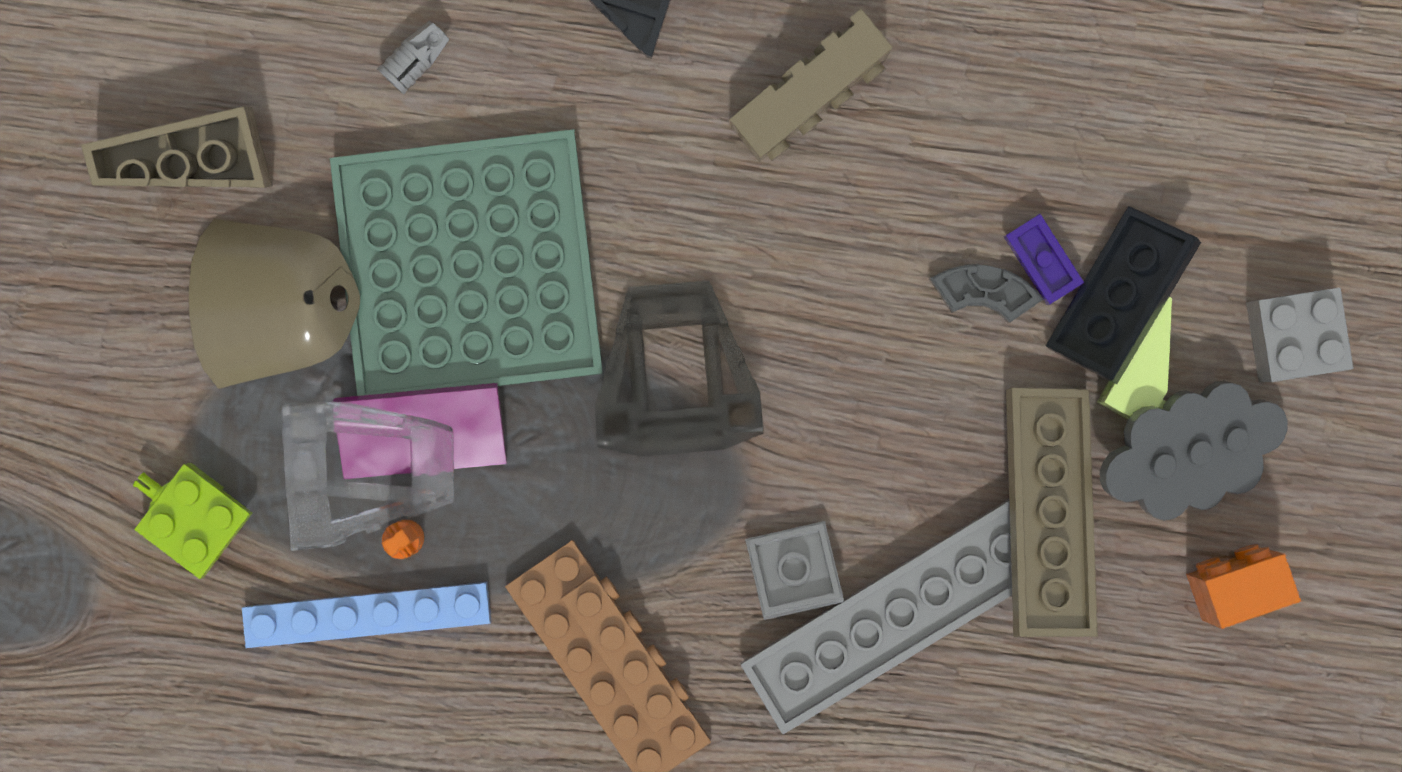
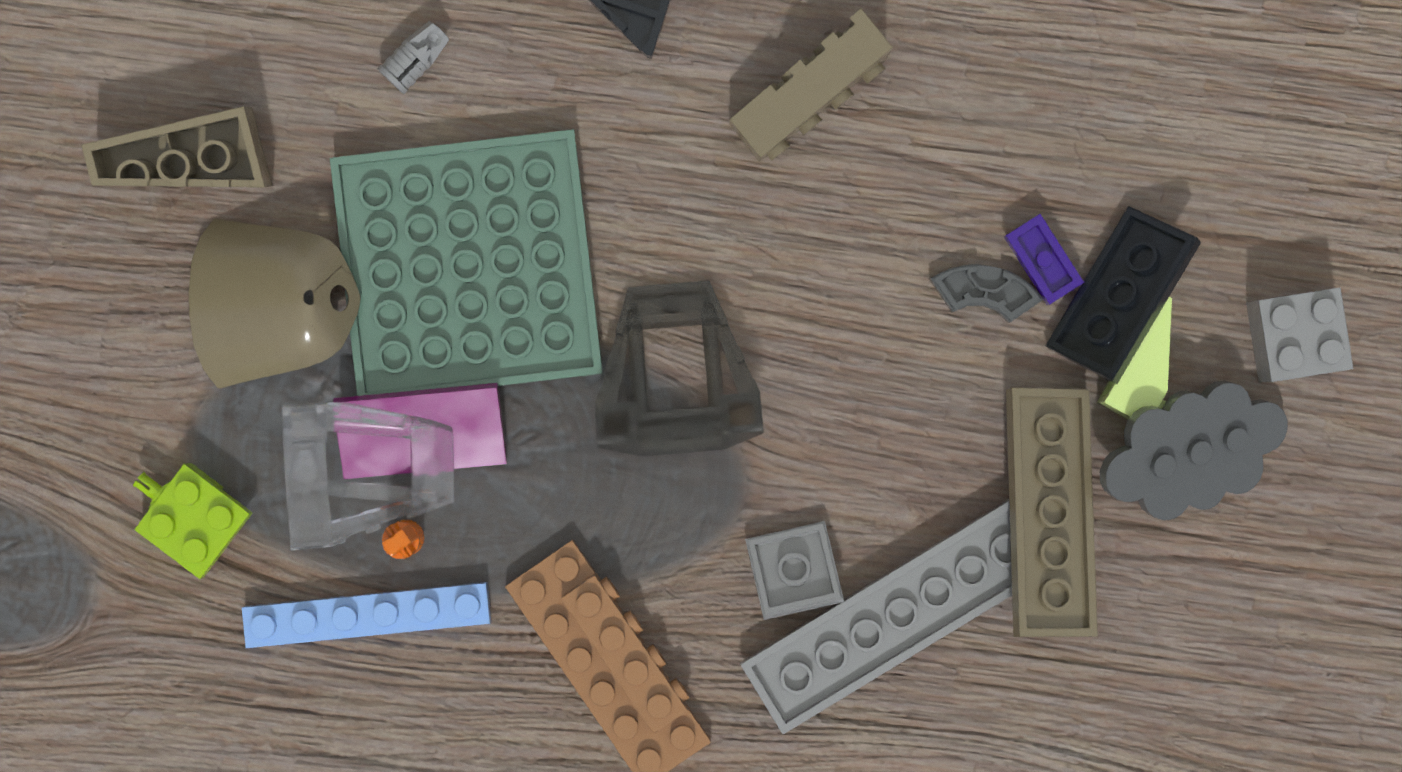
(1242, 586): orange brick -> none

